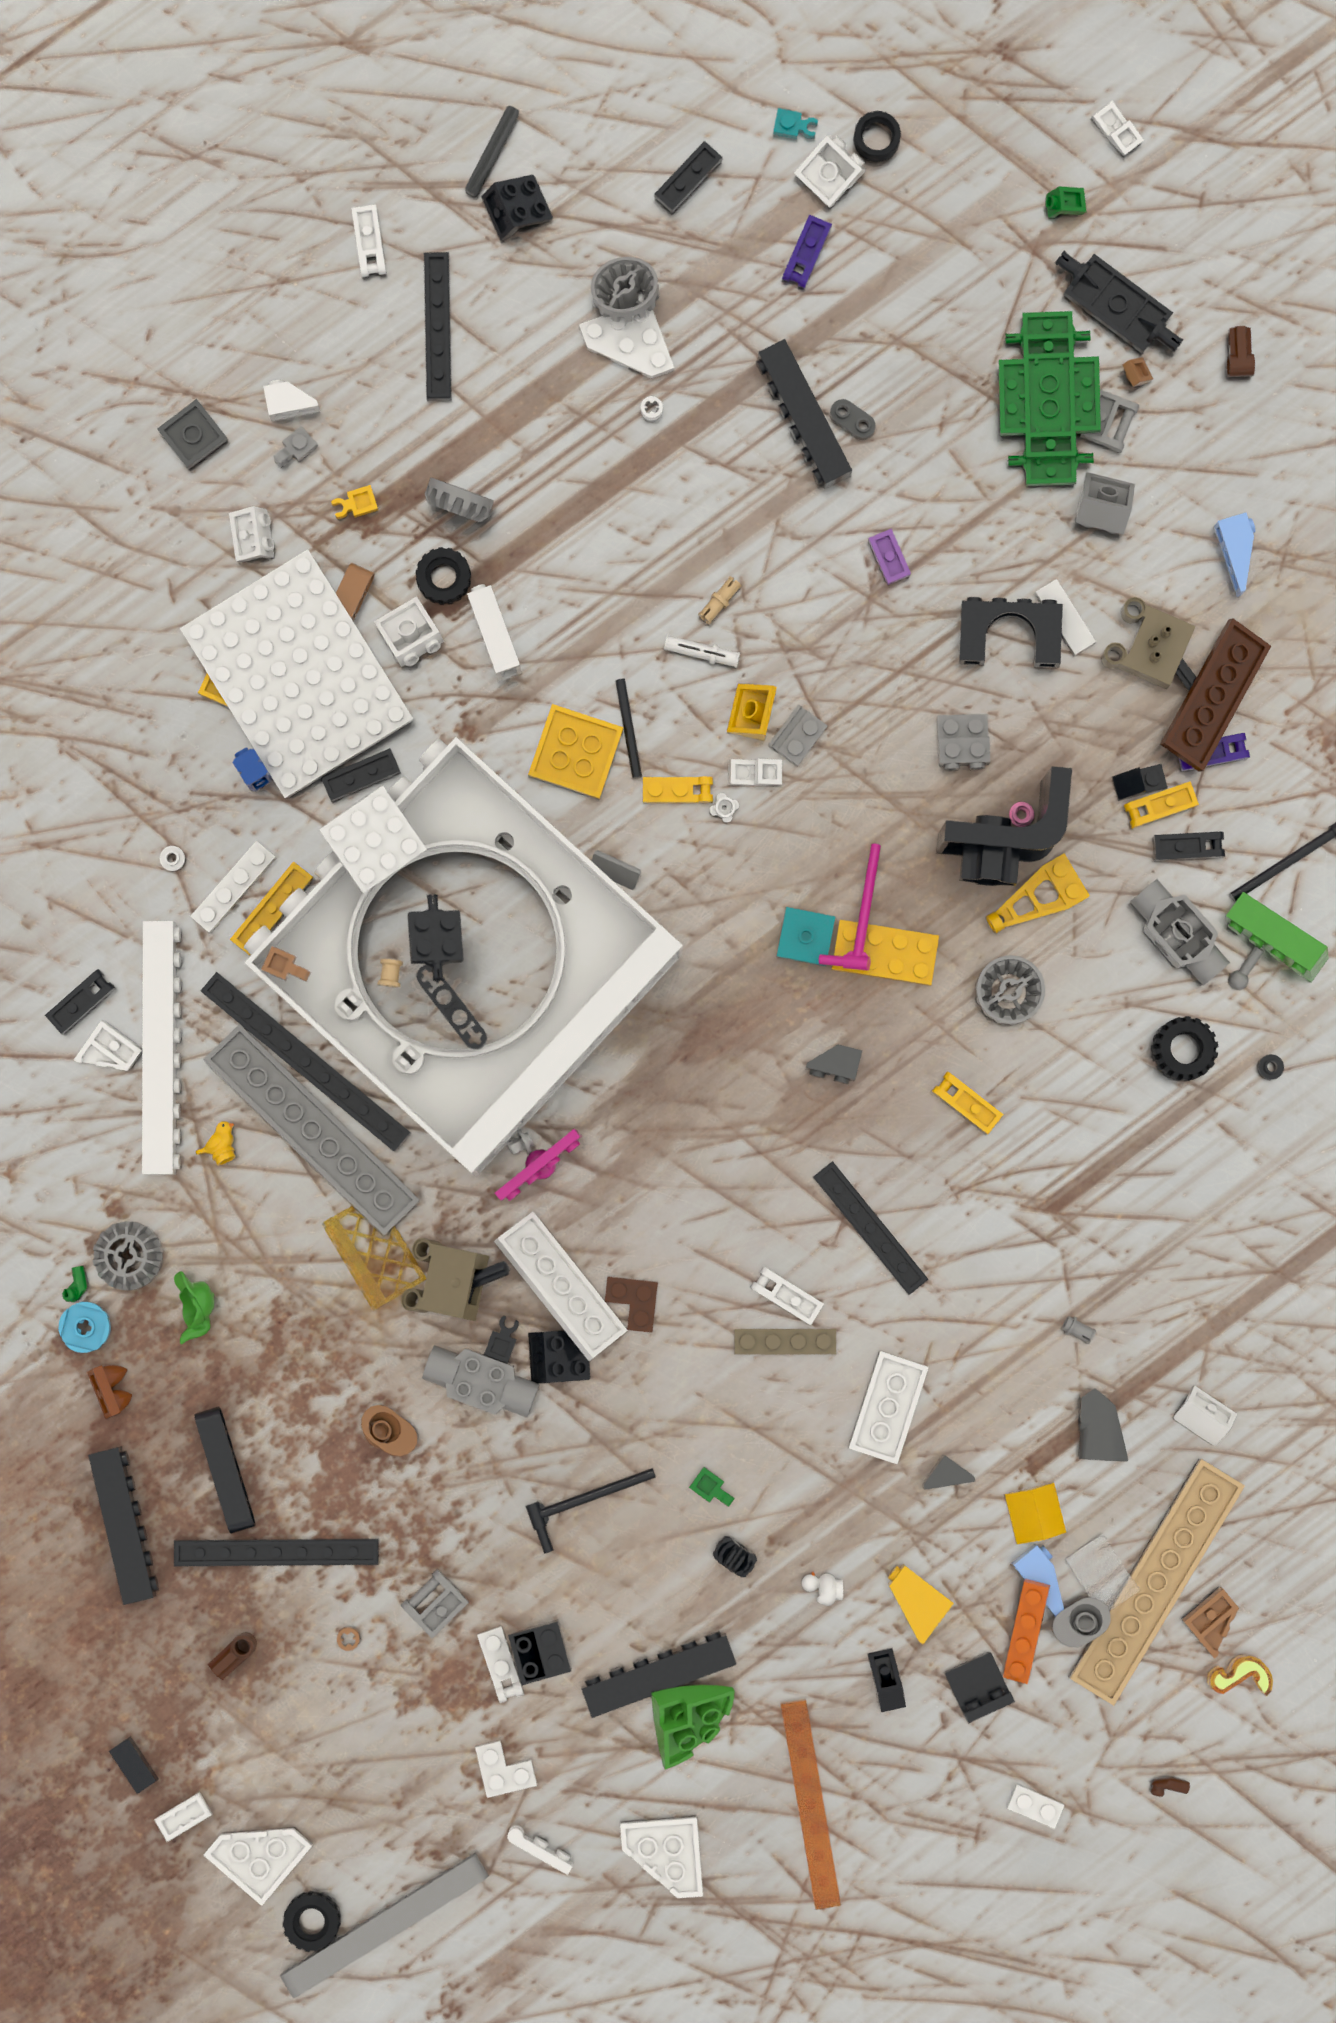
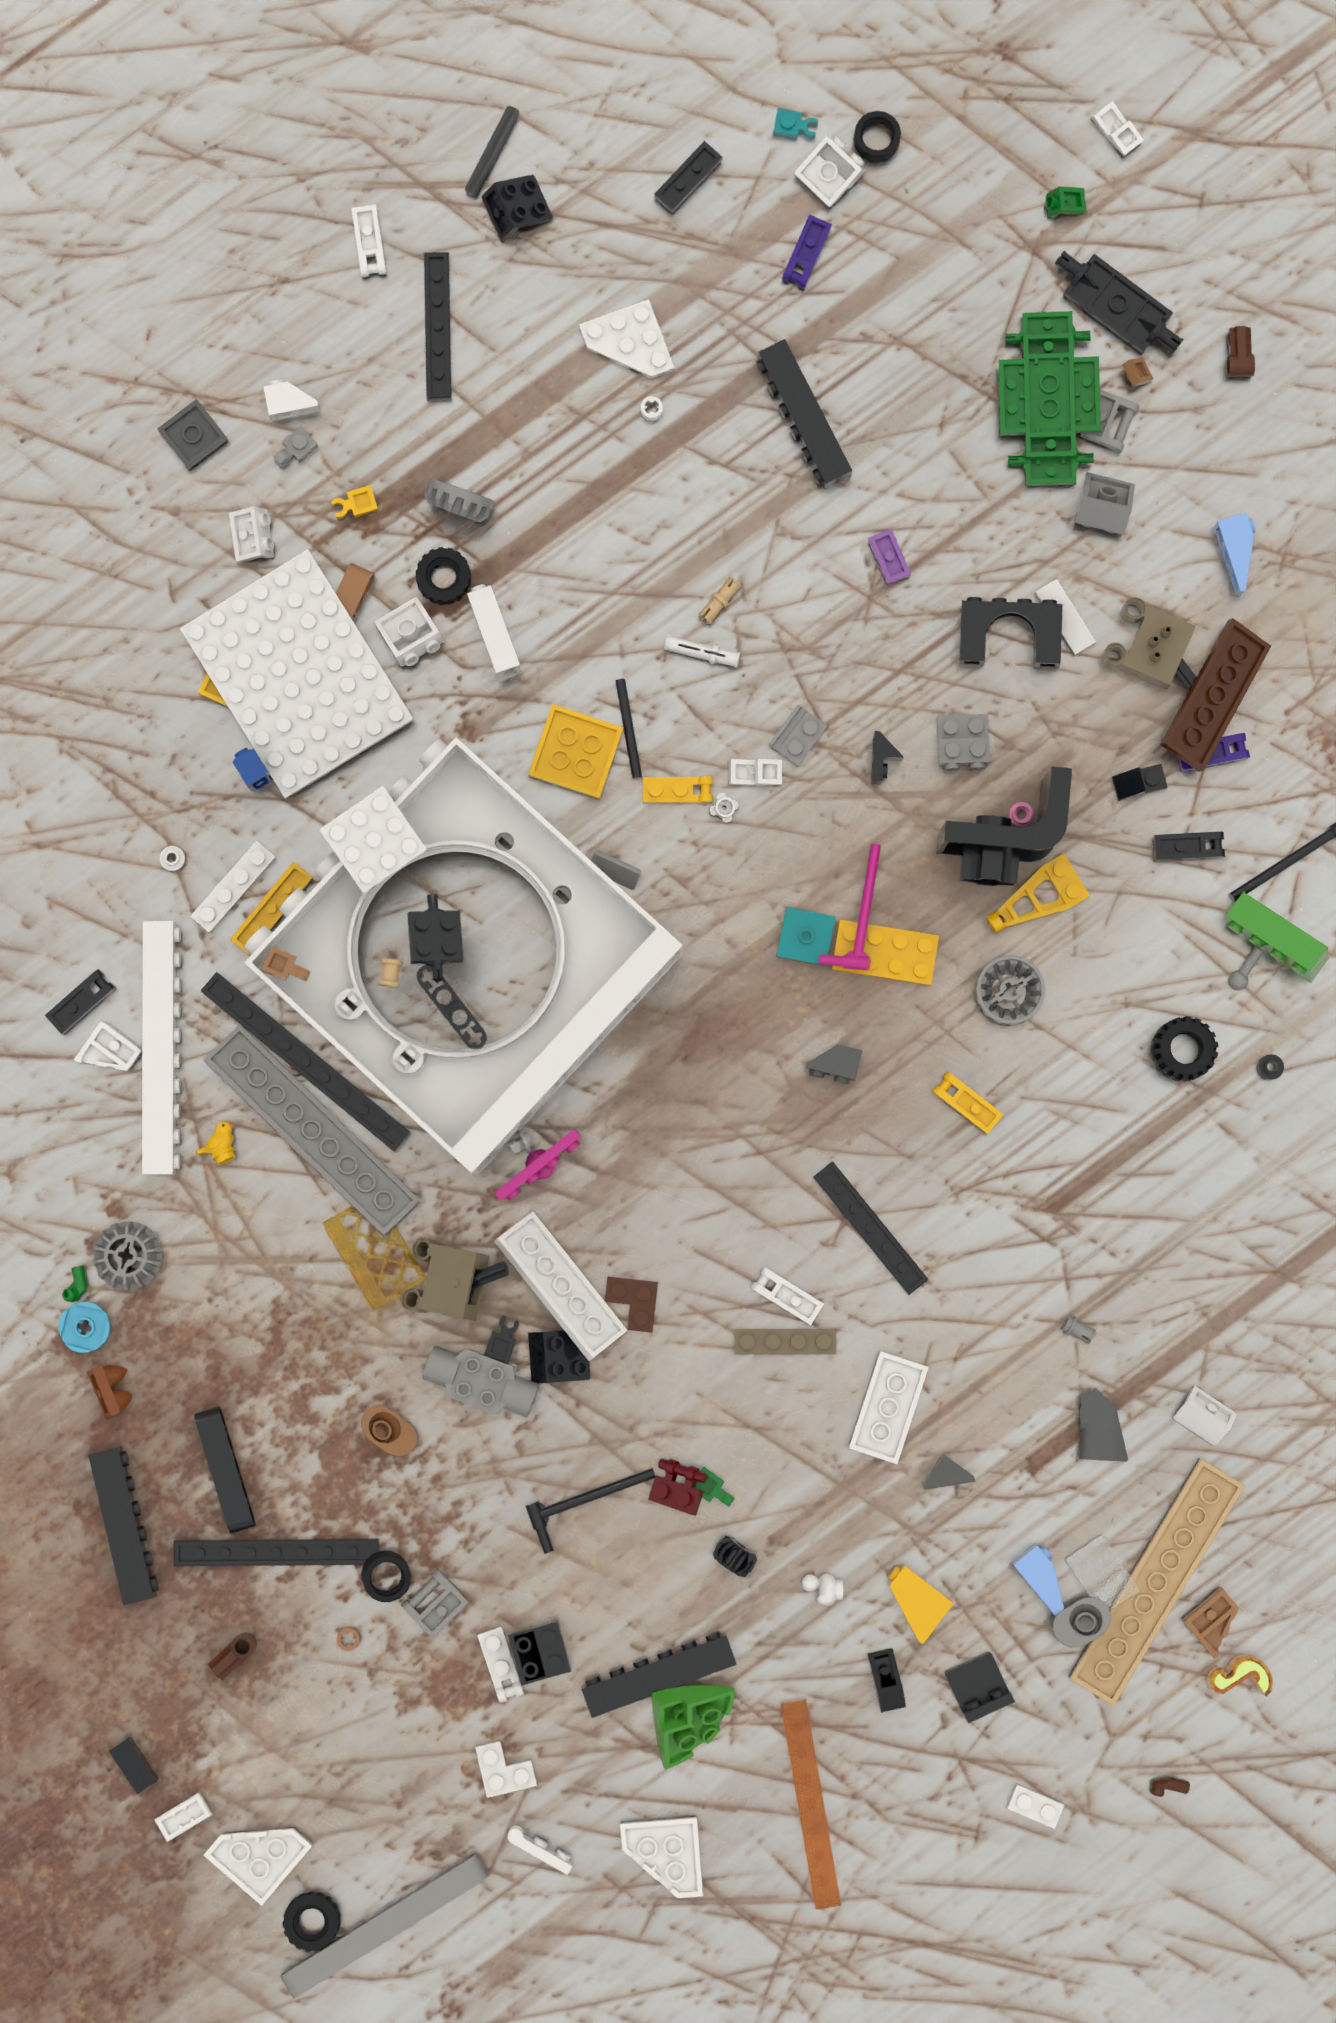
(197, 1306): bright green hair -> none
(360, 775): black plate -> none
(394, 1593): none -> black tyre
(622, 281): light grey gear -> none
(674, 1494): none -> dark red plate
(751, 710): yellow slope -> none
(851, 420): dark grey plate -> none
(882, 751): none -> black slope
(1026, 1631): orange plate -> none
(1035, 1513): yellow slope -> none
(1162, 804): yellow plate -> none
(1180, 932): light grey brick -> none

